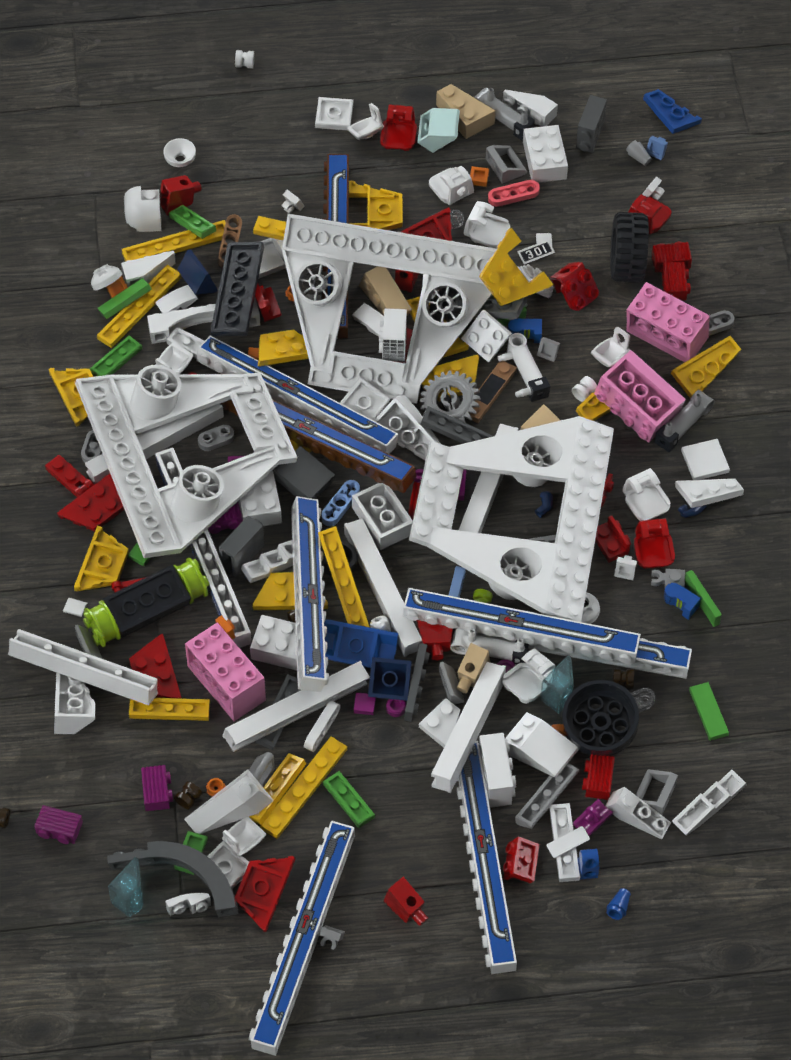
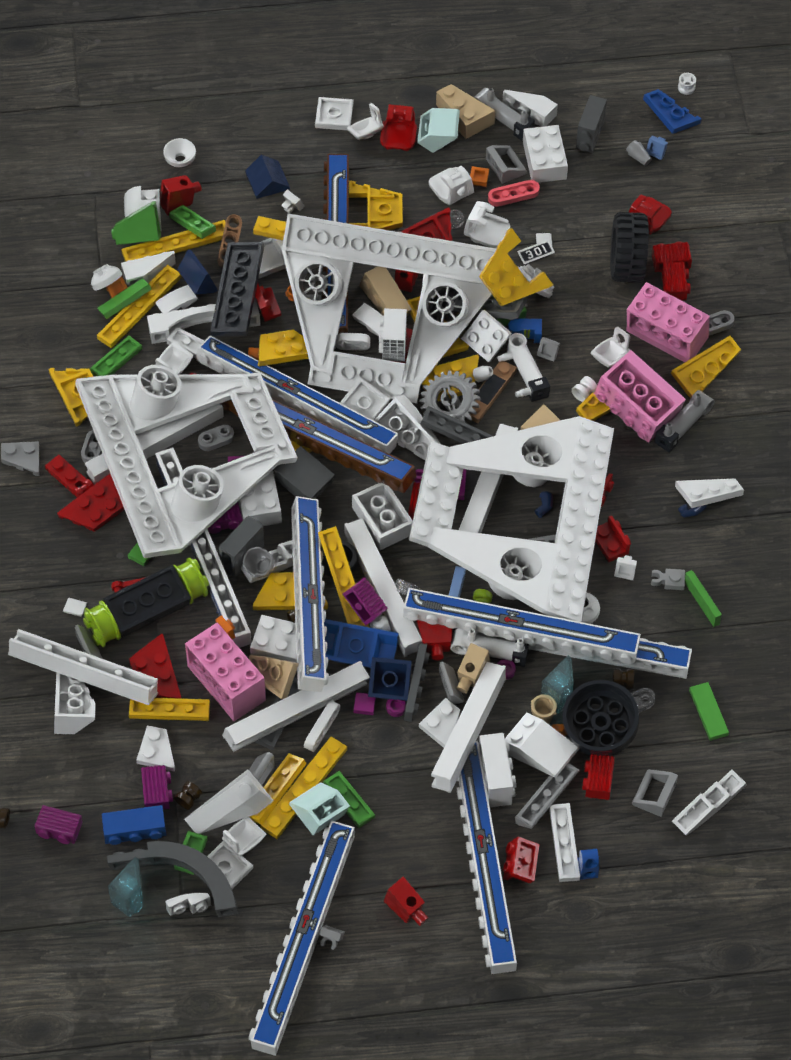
(22, 456): none -> light grey wing
(102, 562): yellow wing -> none
(133, 825): none -> blue brick
(139, 226): none -> bright green slope
(156, 749): none -> white wing
(215, 782): orange plate -> none
(244, 59): white wheel -> none
(258, 562): none -> light grey hair
(263, 887): red wing -> none
(266, 177): none -> dark blue slope
(277, 674): none -> tan wing
(319, 807): none -> light aqua slope
(339, 511): light blue beam -> none
(353, 341): none -> white beam
(365, 601): none -> magenta brick
(403, 586): none -> clear plate
(482, 373): none -> white hose
(527, 678): white piece -> none
(544, 707): none -> tan piece
(568, 842): white sticker -> none
(576, 285): red piece -> none
(593, 817): magenta hips -> none
(618, 905): blue cone -> none
(637, 813): white slope -> none
(645, 495): white piece -> none
(653, 189): white tile -> none
(653, 544): red piece -> none
(682, 599): blue leg -> none
(687, 83): none -> white wheel
(705, 459): white tile -> none

